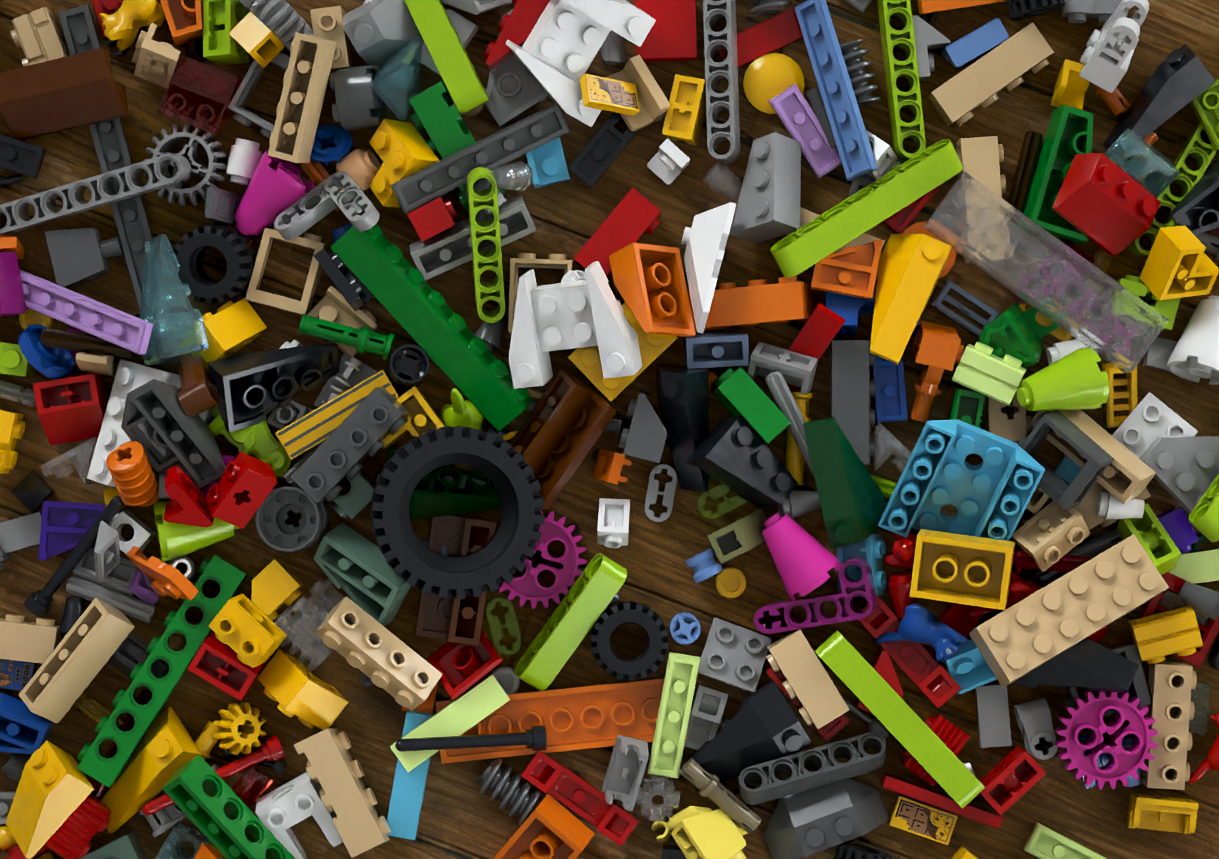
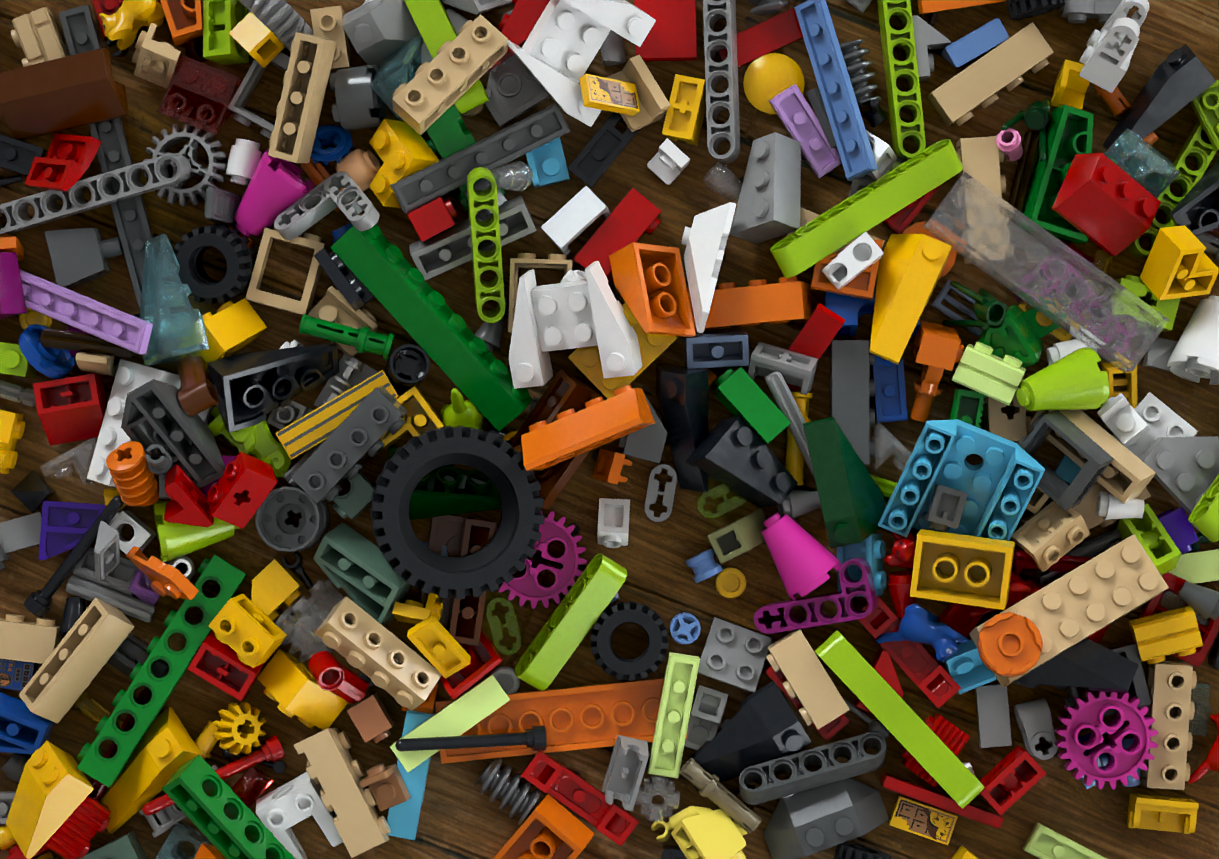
(64, 164): none -> red slope
(158, 459): none -> dark grey pin
(299, 570): none -> black hand
(336, 677): none -> red piece
(371, 718): none -> nougat brick
(386, 786): none -> medium nougat bracket
(414, 613): none -> yellow bracket
(438, 646): none -> yellow plate
(449, 74): none -> tan brick
(574, 218): none -> hinge
(586, 429): none -> orange slope
(853, 261): none -> white leg
(875, 114): none -> black hand
(945, 508): none -> dark grey bracket
(986, 308): none -> dark green plant
(1009, 143): none -> bright pink pin
(1009, 644): none -> orange tile
(1035, 118): none -> dark green plant
(1123, 420): none -> white bracket

